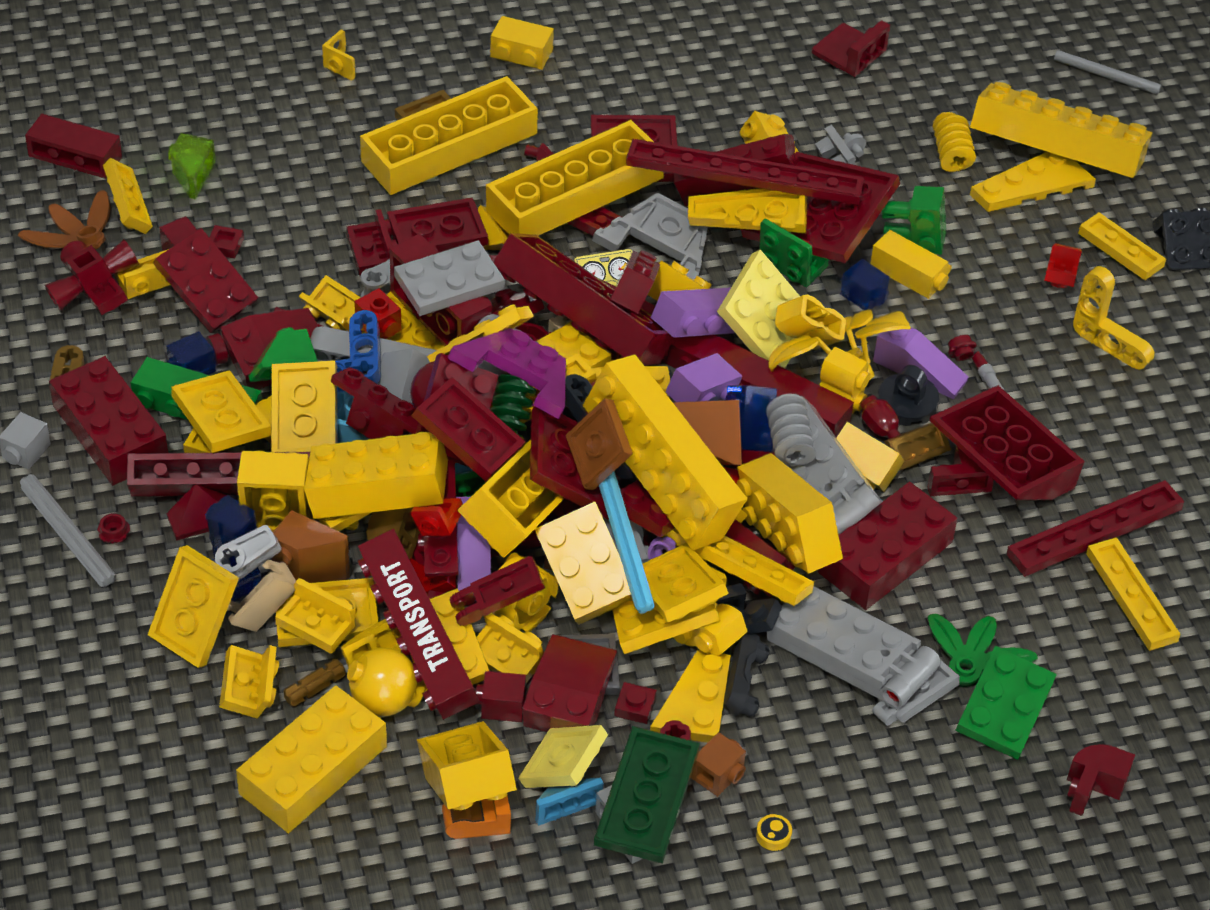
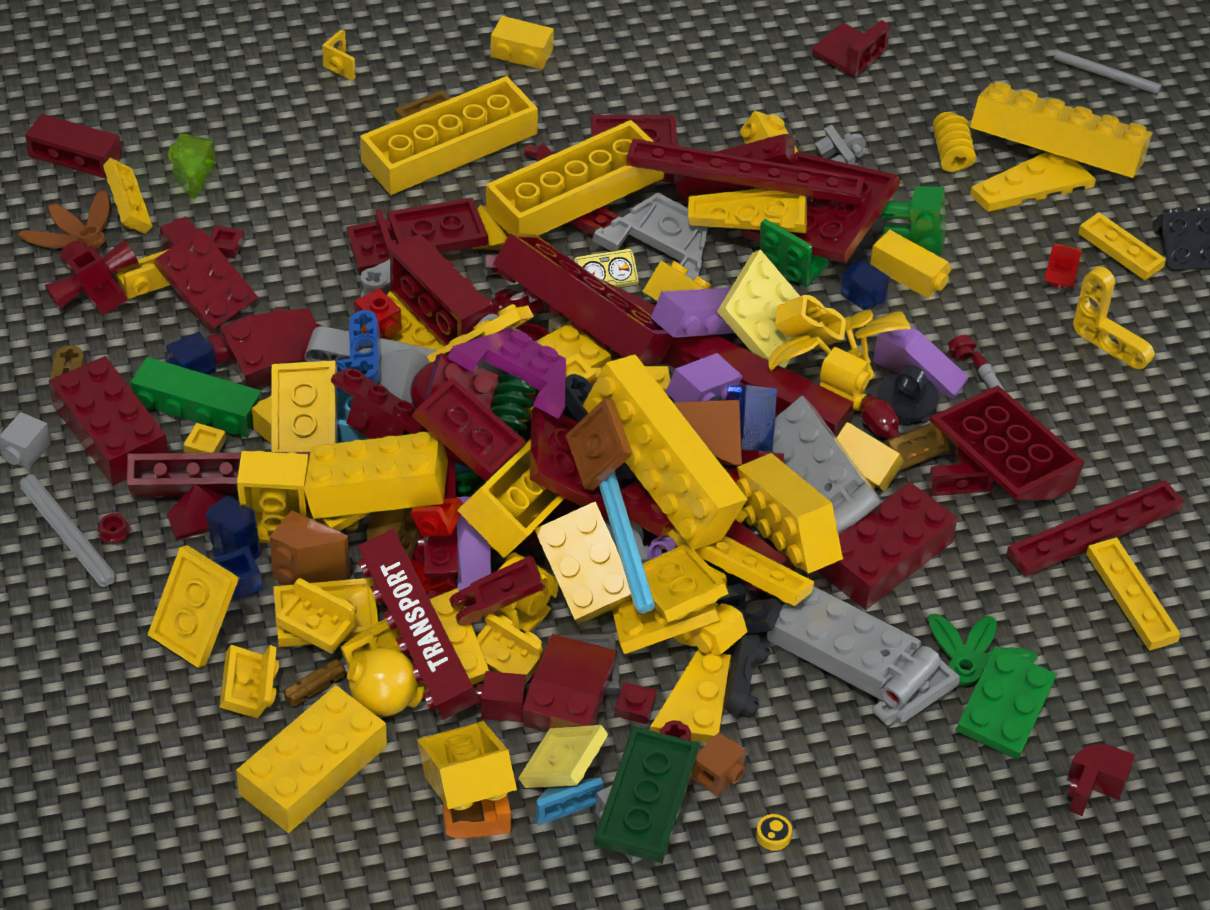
(221, 411): yellow plate -> none
(250, 551): light grey piece -> none
(264, 598): tan hinge -> none
(285, 347): green slope -> none
(332, 303): yellow bracket -> none
(449, 278): light grey plate -> none
(636, 280): dark red brick -> none
(790, 430): light grey piece -> none

